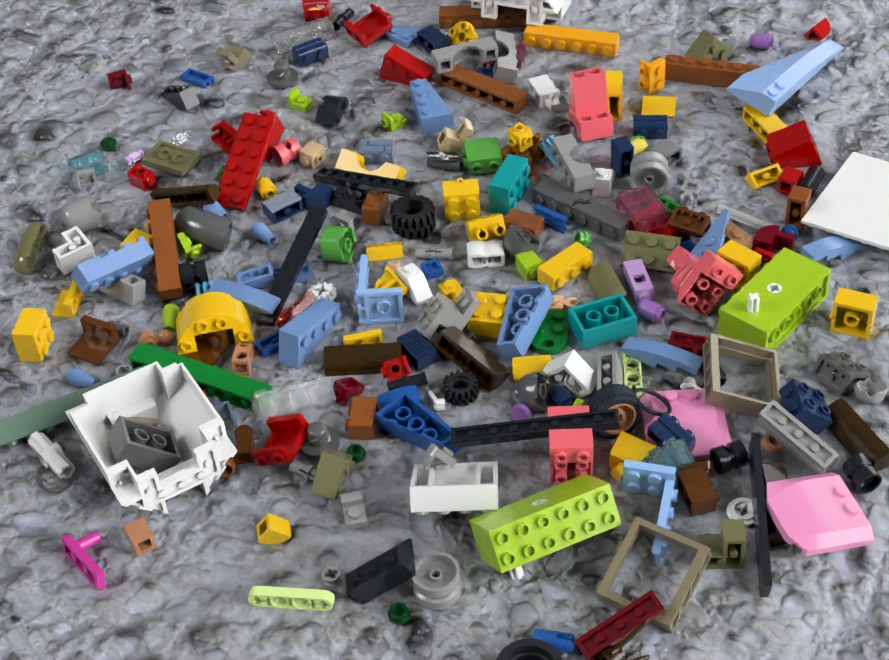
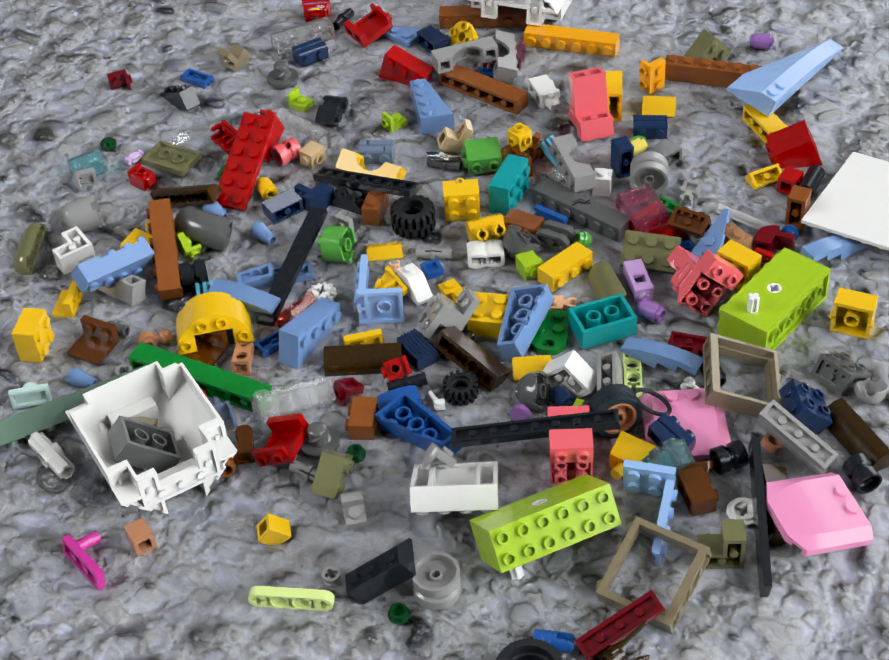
(29, 395): none -> light aqua tile
(169, 316): lime cone -> none
(555, 235): none -> dark grey brick
(819, 31): red brick -> none

